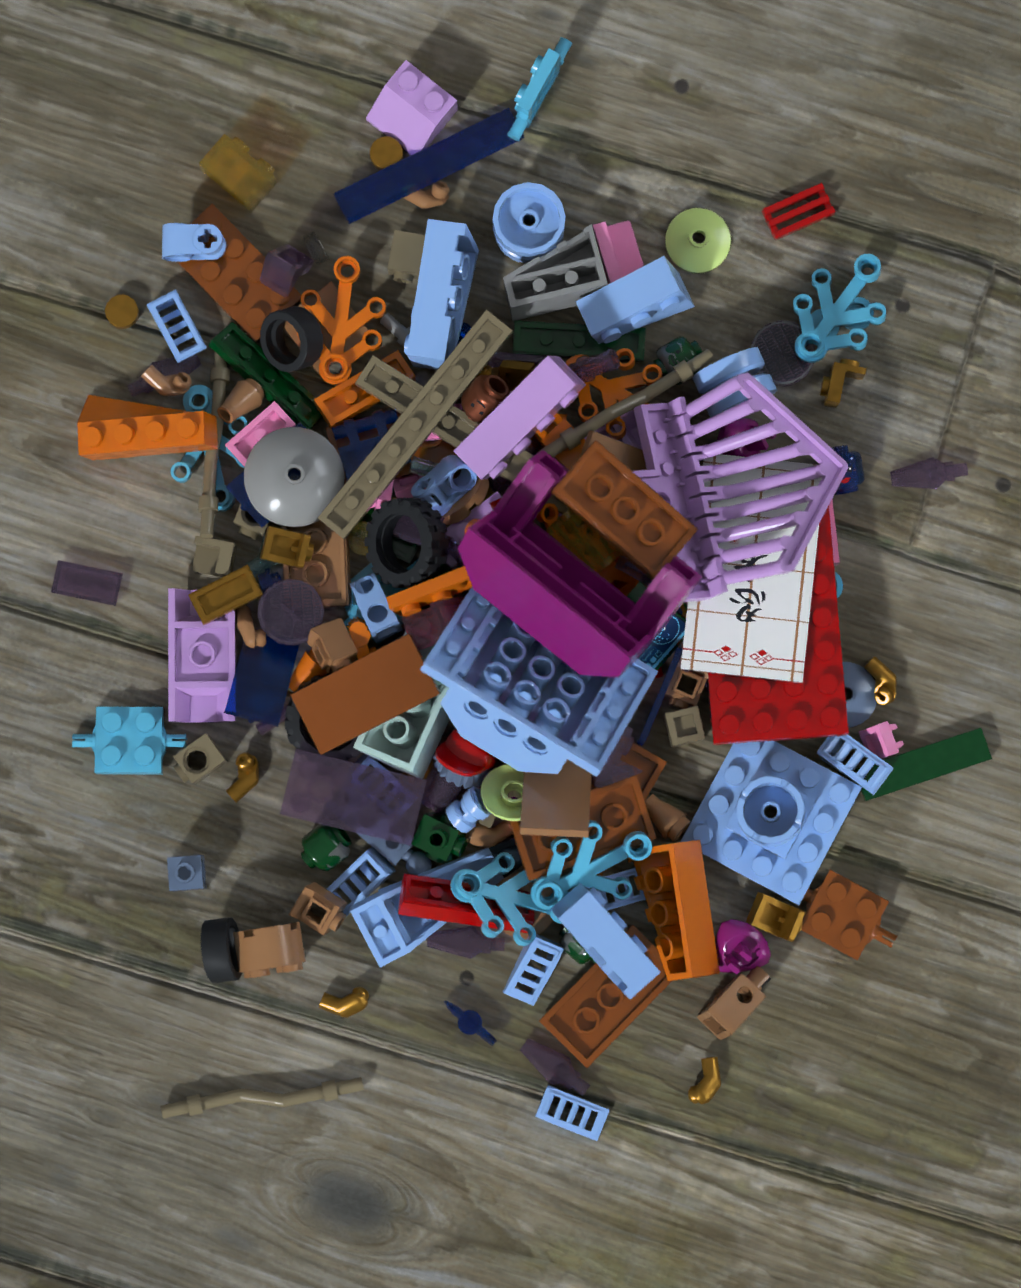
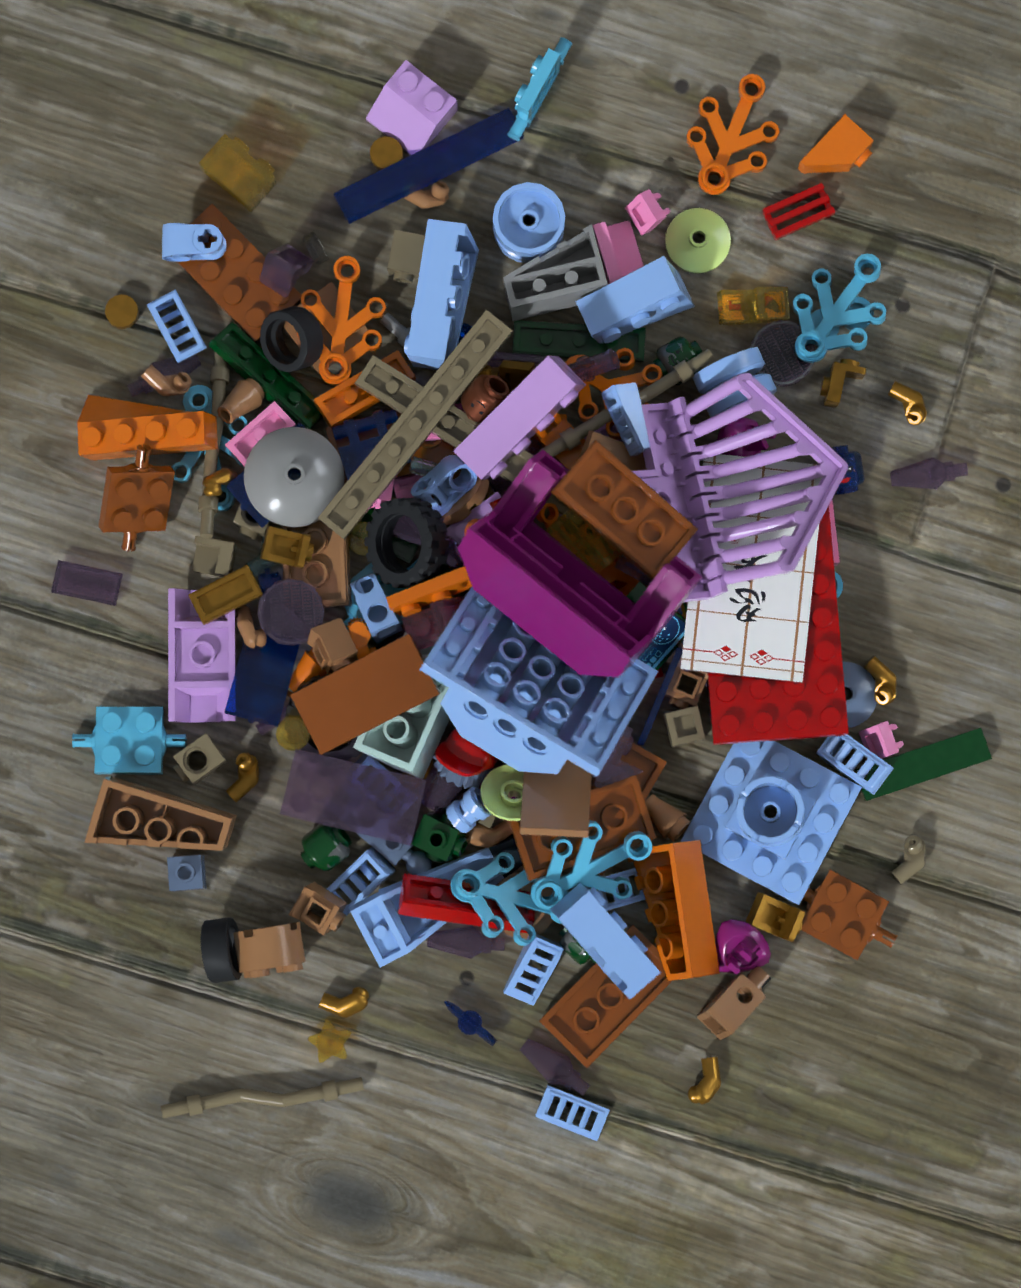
(136, 498): none -> dark orange plate
(152, 818): none -> medium nougat wedge
(215, 480): none -> pearl gold arm
(292, 733): none -> clear yellow tile
(329, 1032): none -> clear yellow plate
(627, 414): none -> light blue slope
(646, 211): none -> bright pink tile
(730, 141): none -> orange plant
(753, 305): none -> clear yellow slope
(839, 149): none -> orange slope
(912, 402): none -> pearl gold arm
(913, 859): none -> dark tan arm

